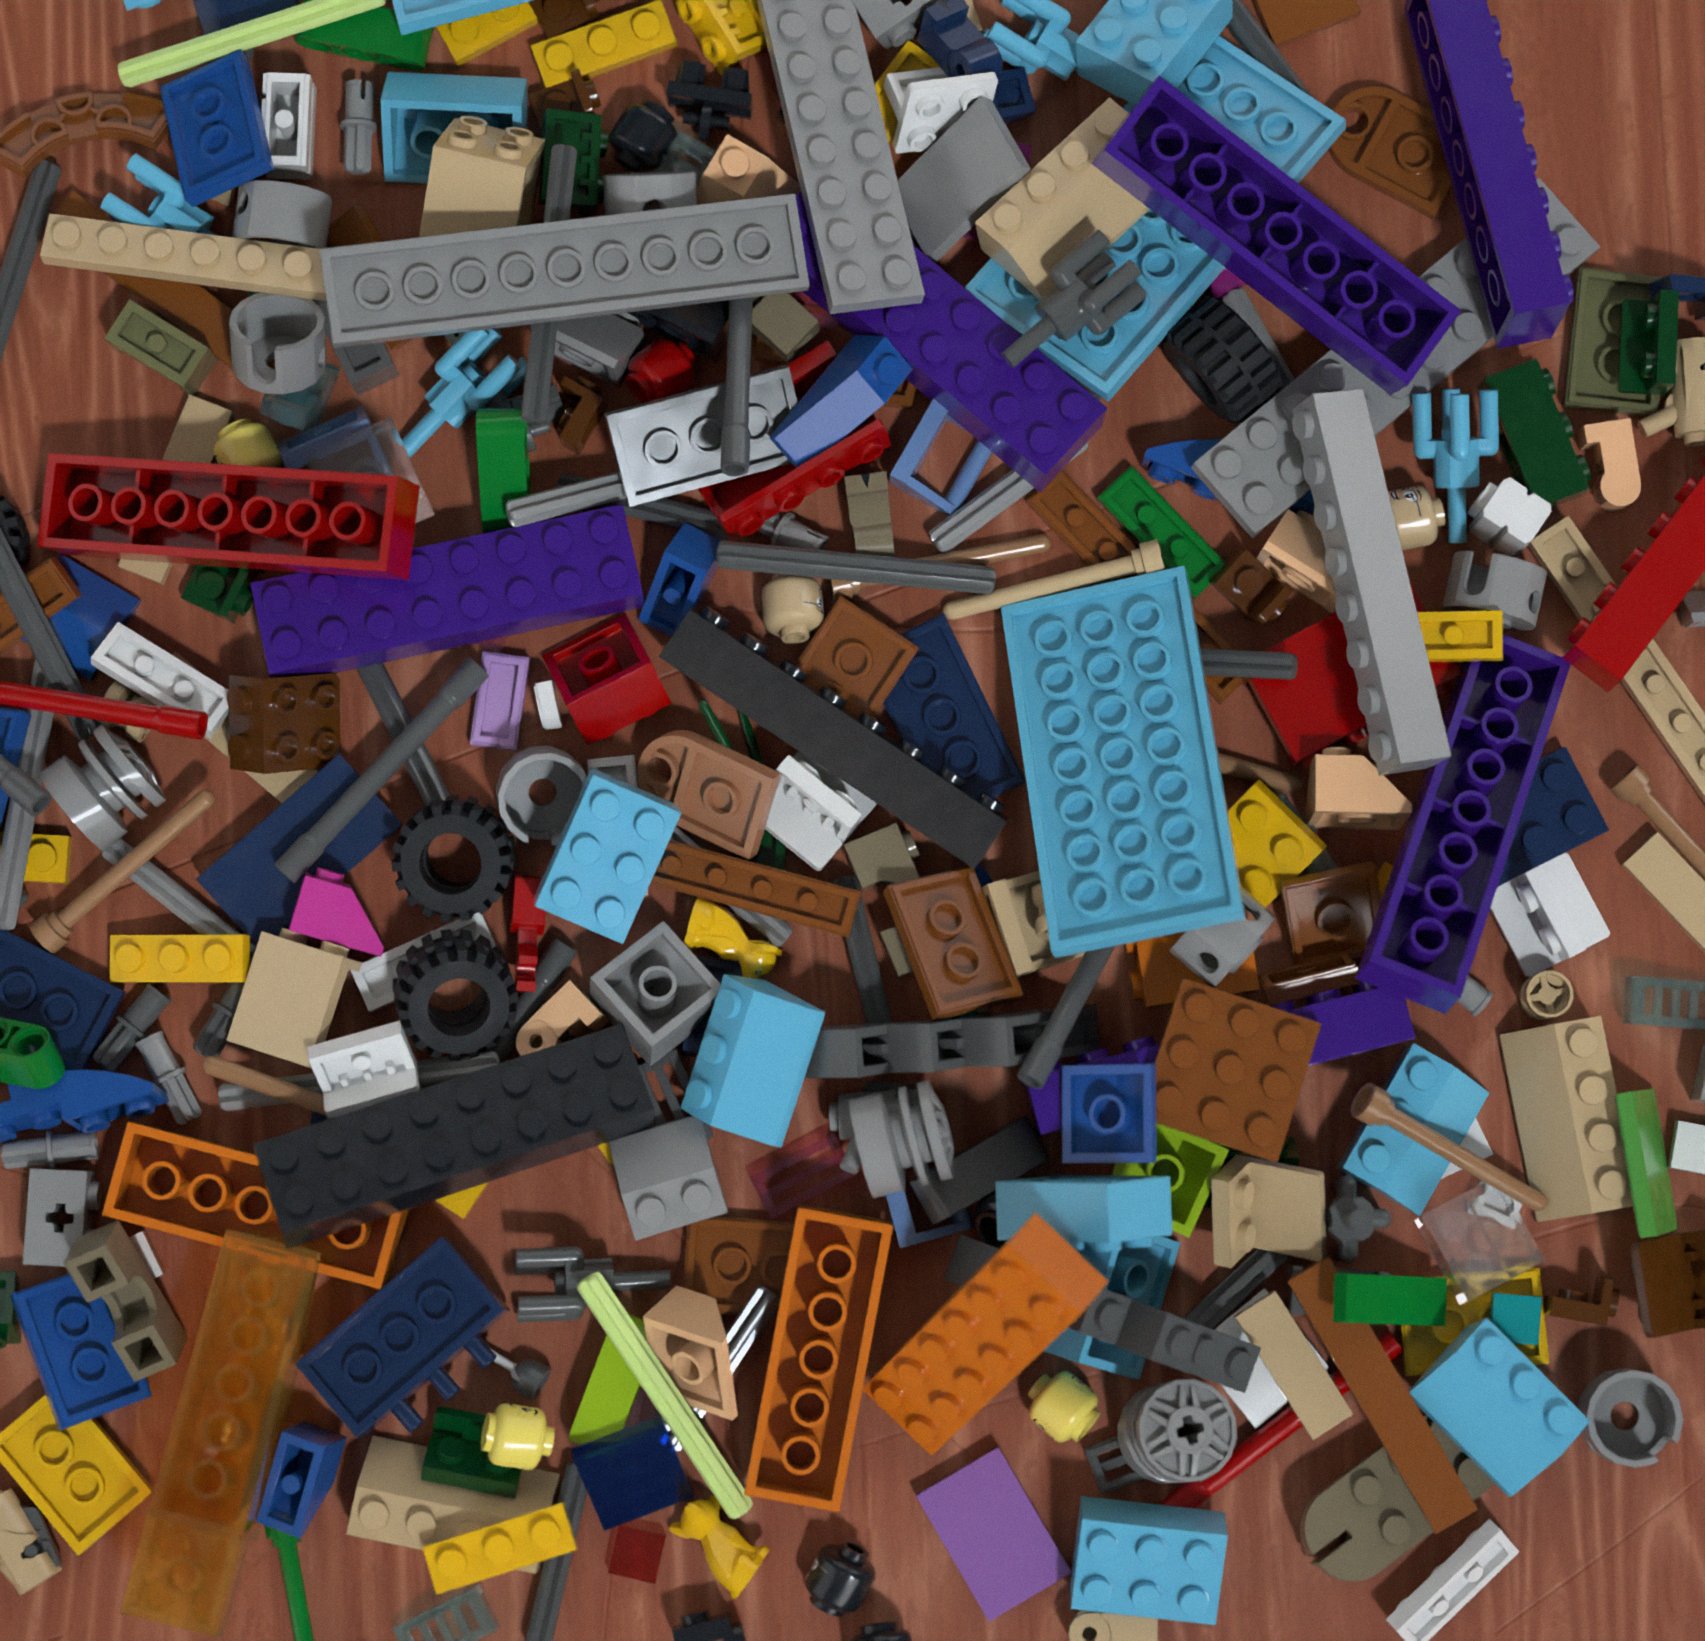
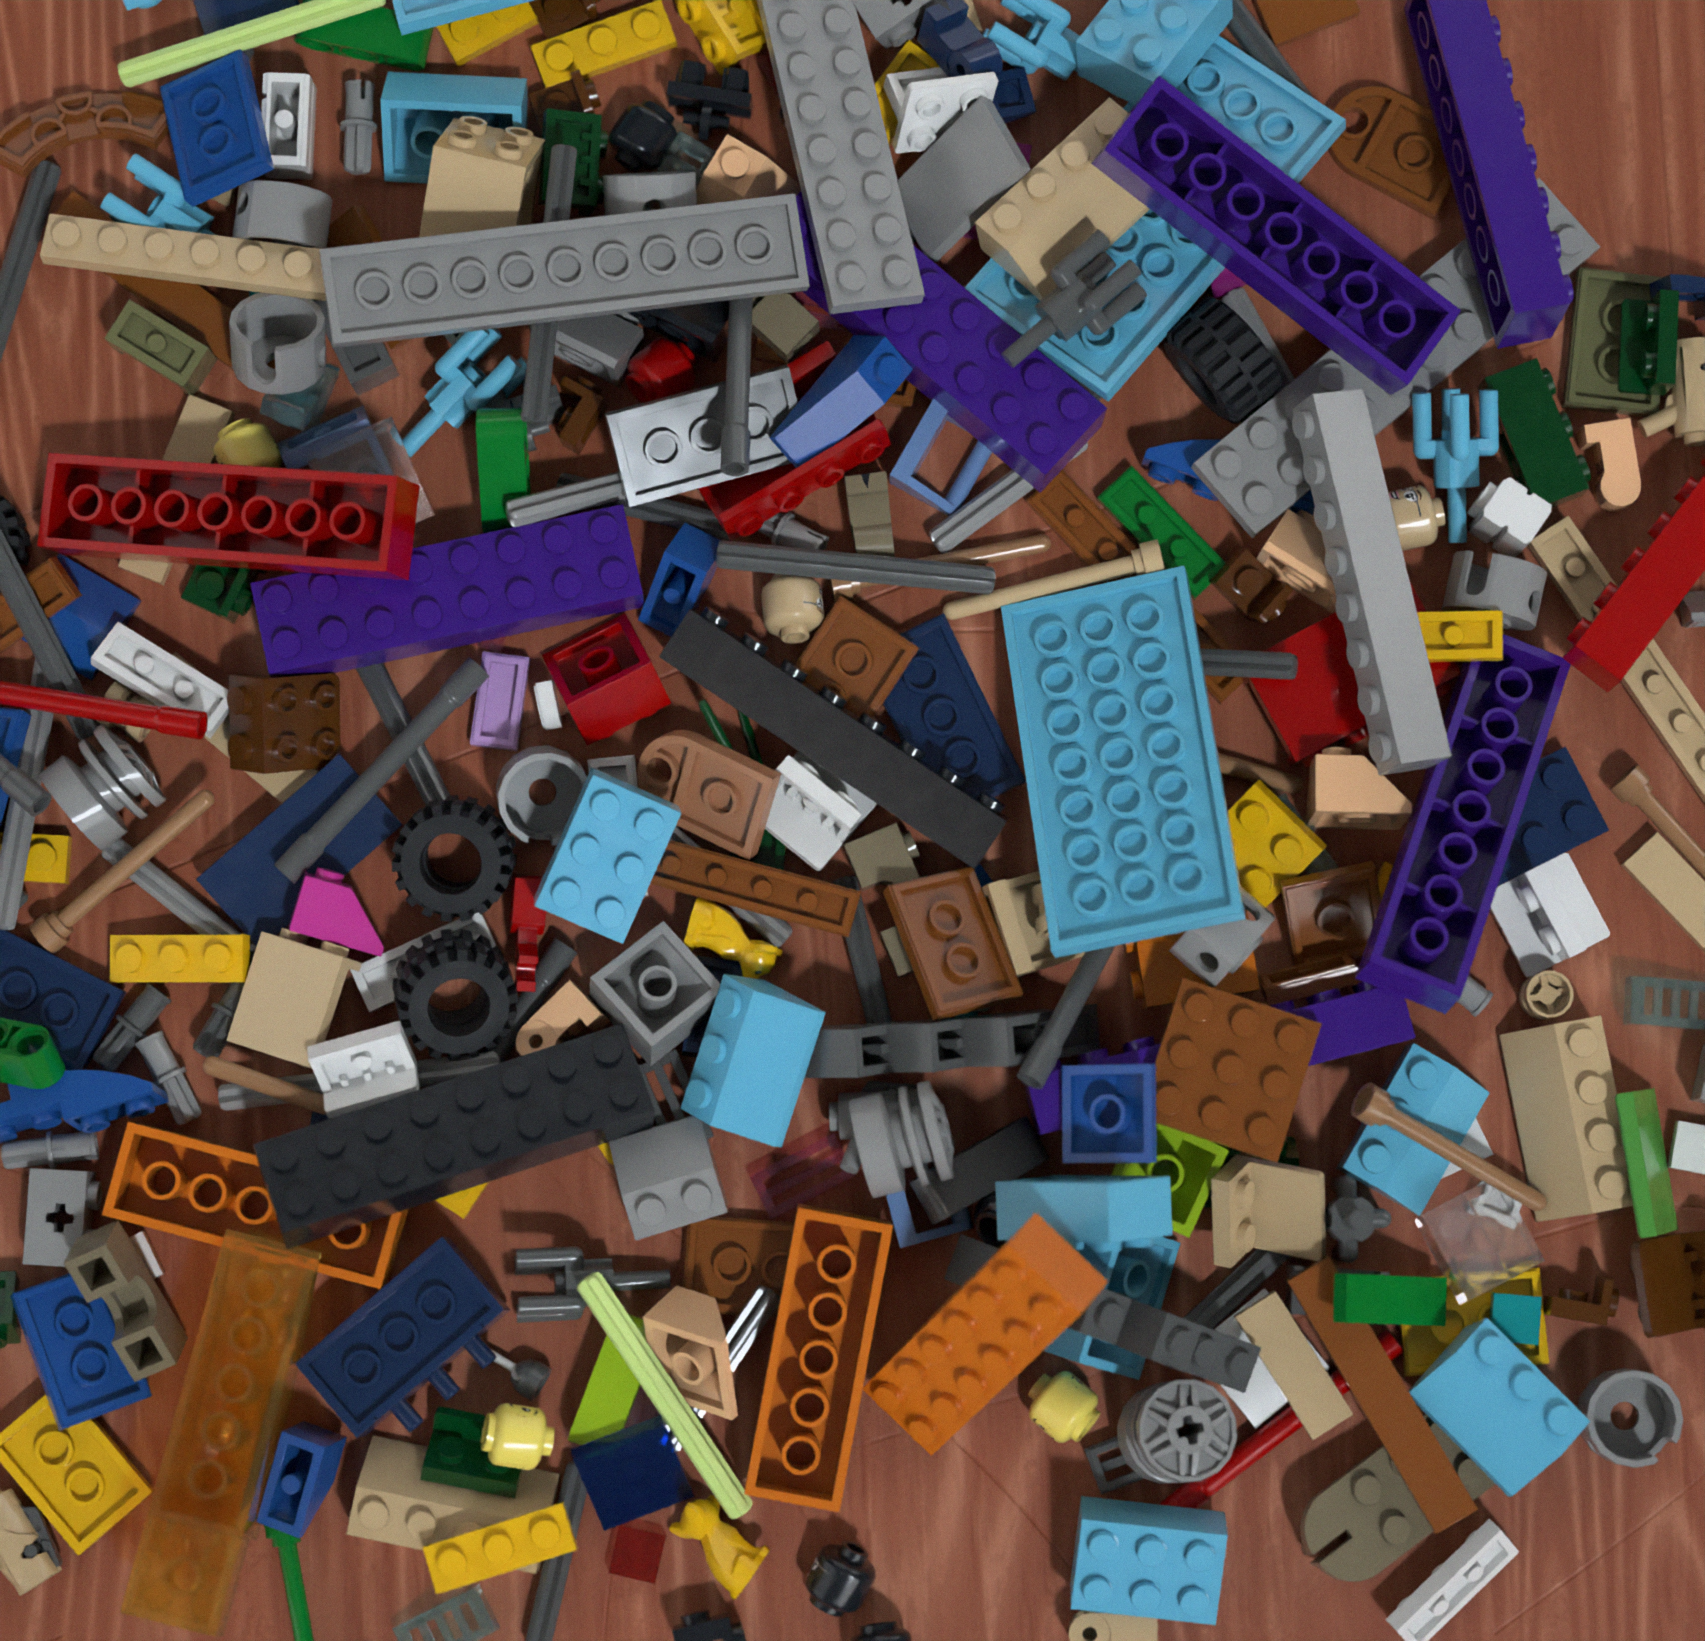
(993, 1533): medium lavender tile -> none

